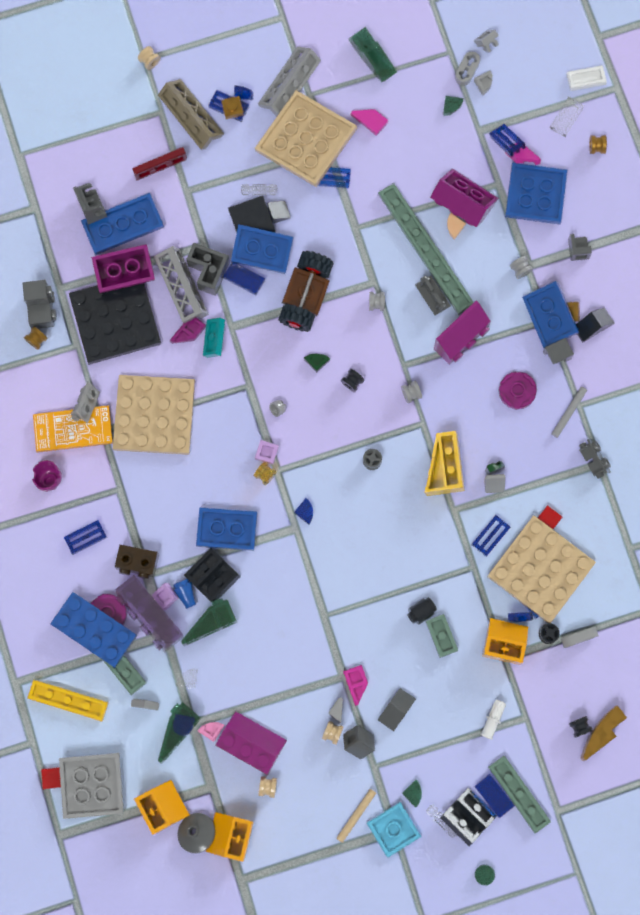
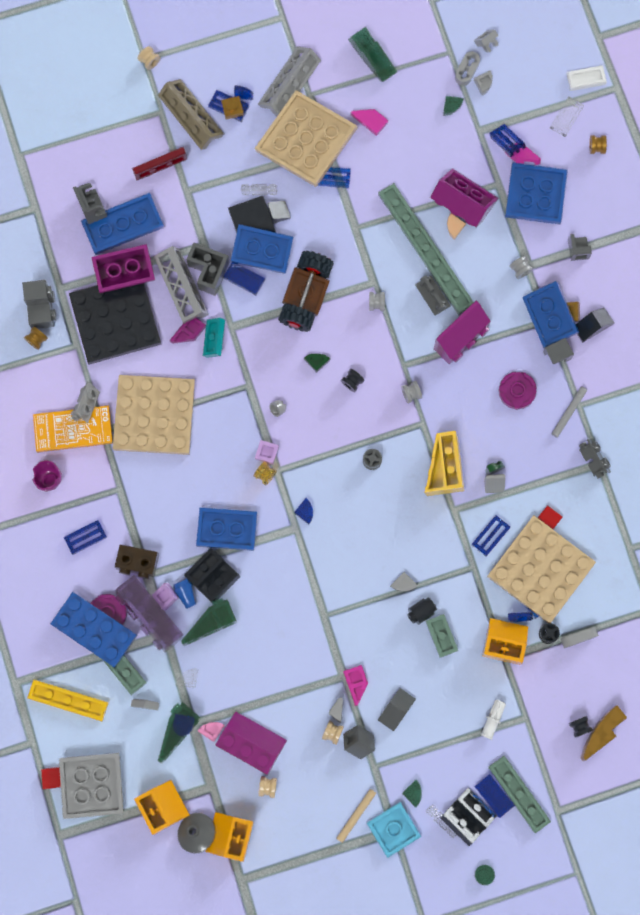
(404, 583): none -> light grey tile

